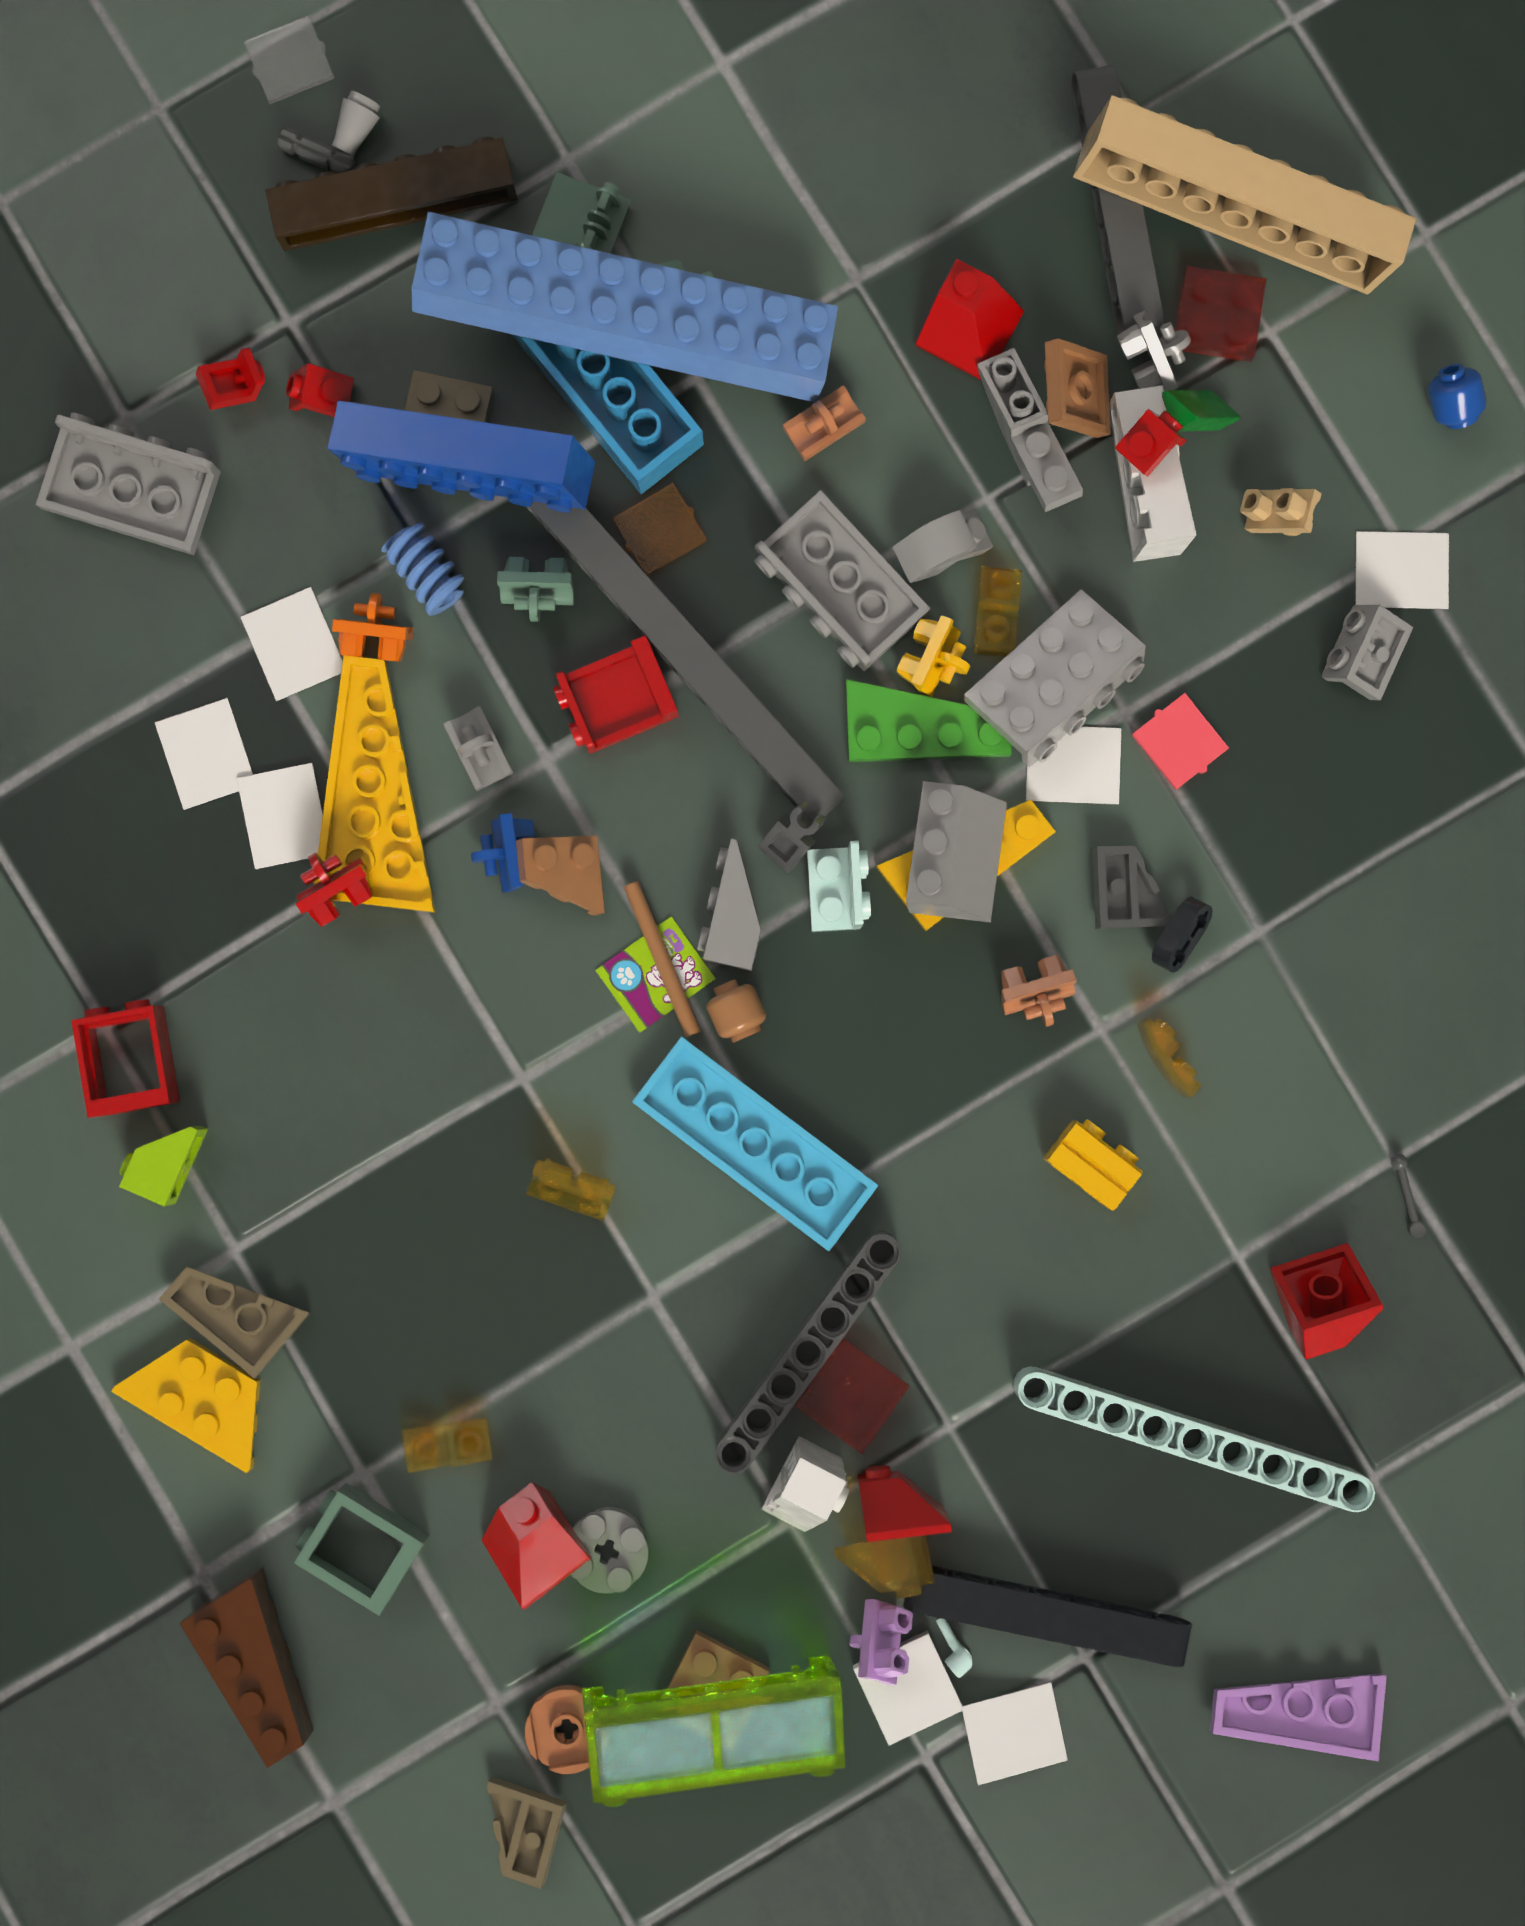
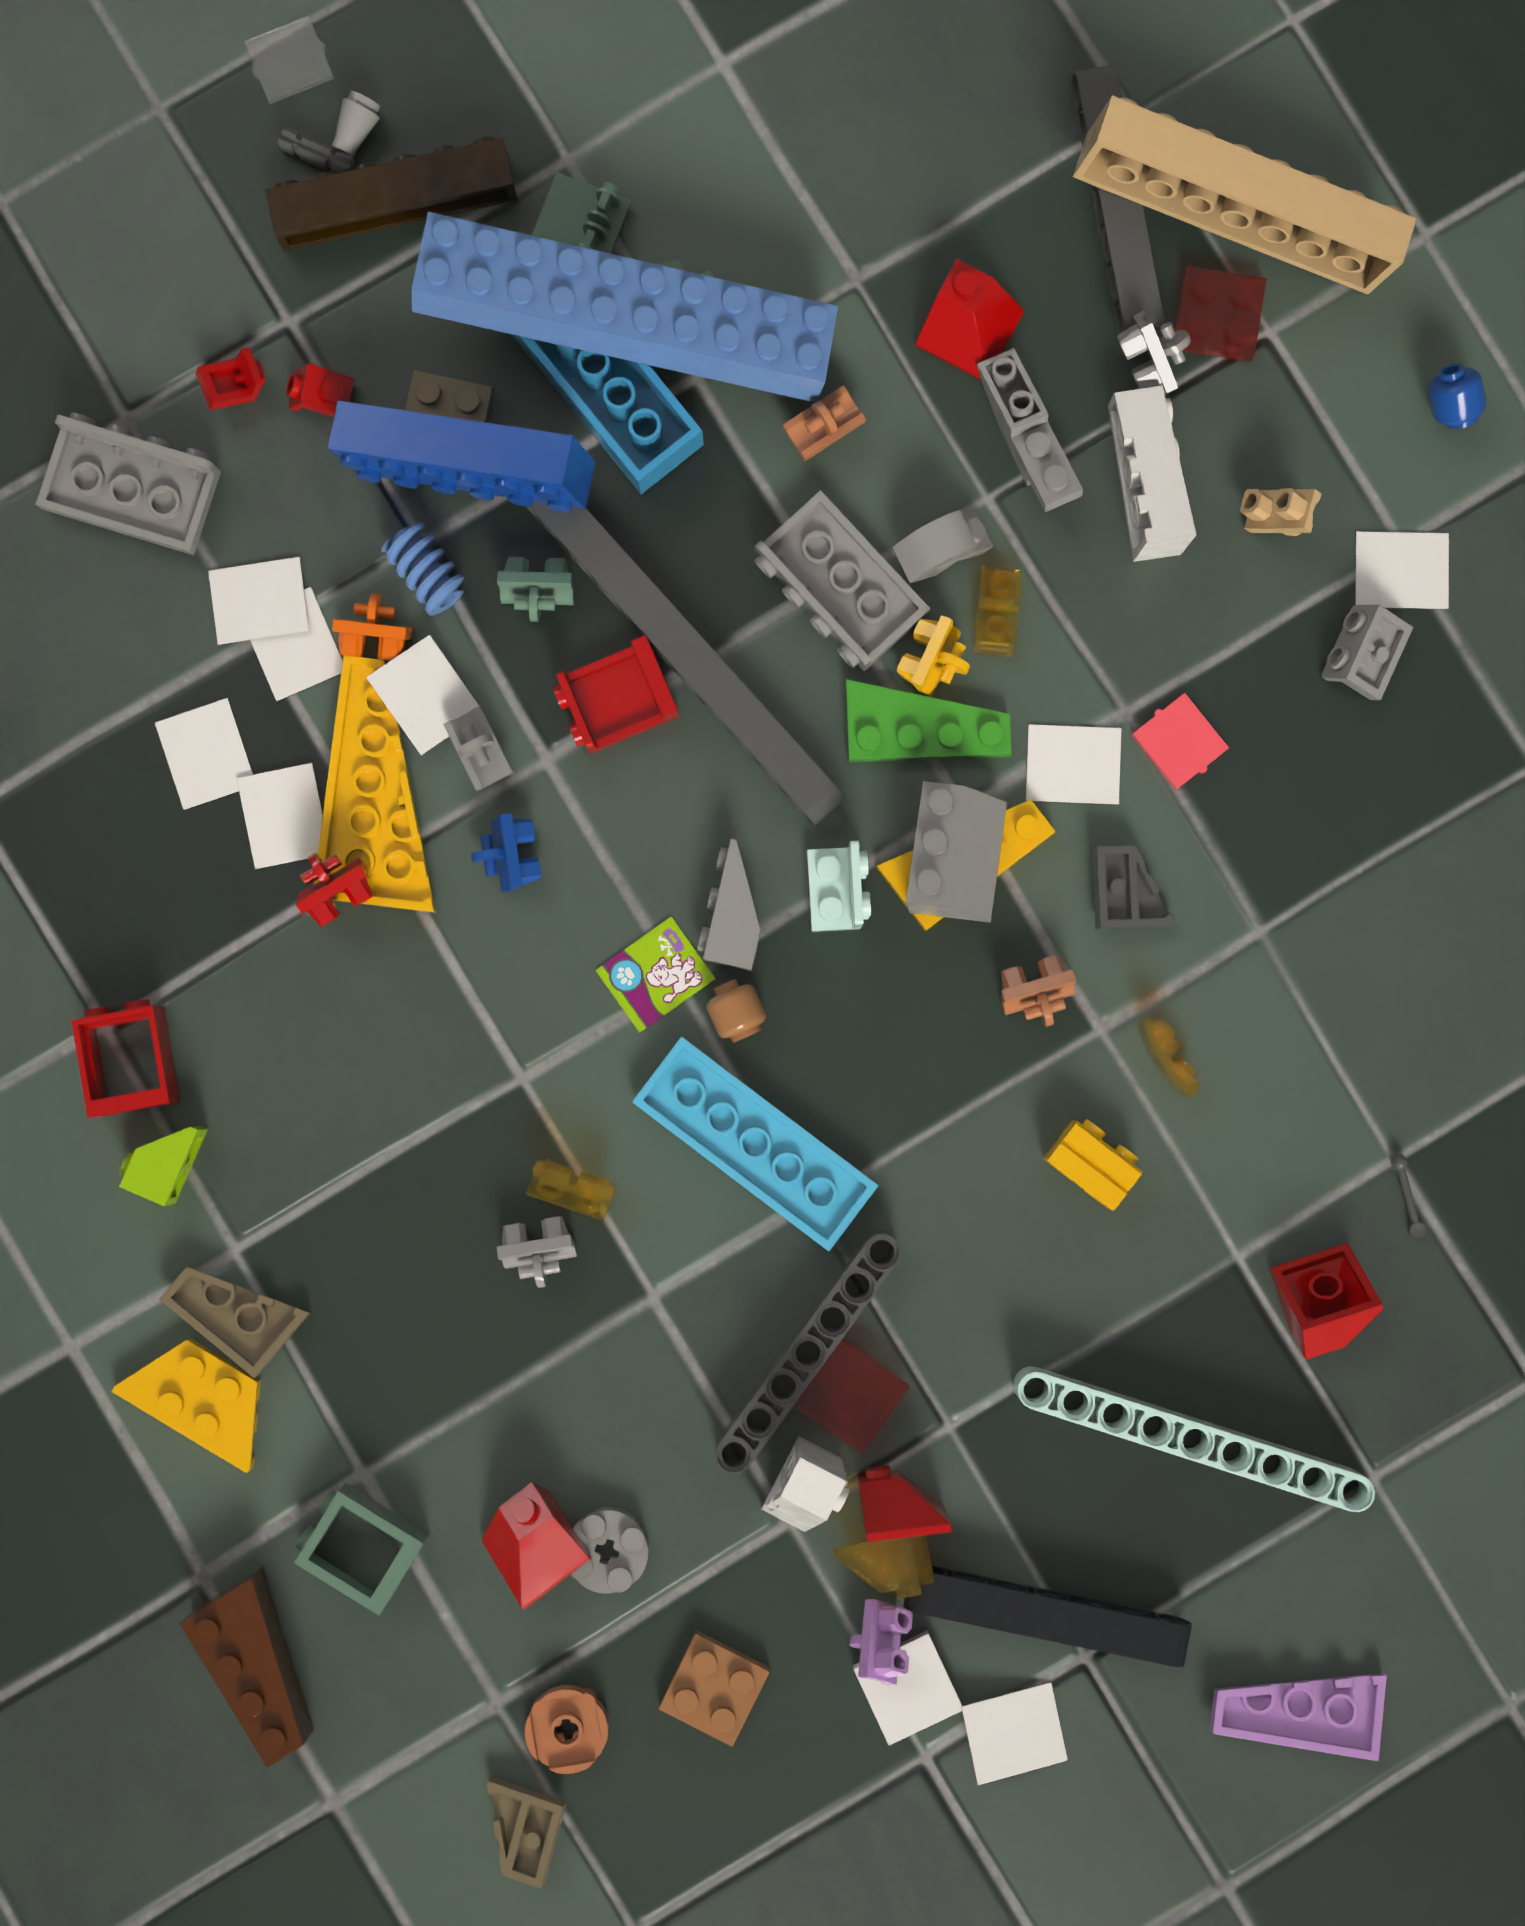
(258, 600): none -> white sticker
(422, 693): none -> white sticker
(446, 1444): clear yellow slope -> none
(538, 1256): none -> light grey hips
(563, 868): medium nougat wing -> none
(659, 529): clear orange piece -> none
(662, 959): medium nougat bar -> none
(714, 1733): windscreen -> none
(790, 838): flat silver plate -> none
(960, 1660): light aqua hand -> none
(1057, 677): light grey bracket -> none
(1077, 388): medium nougat plate -> none
(1150, 440): red bracket -> none
(1182, 934): black beam -> none
(1199, 410): green slope -> none

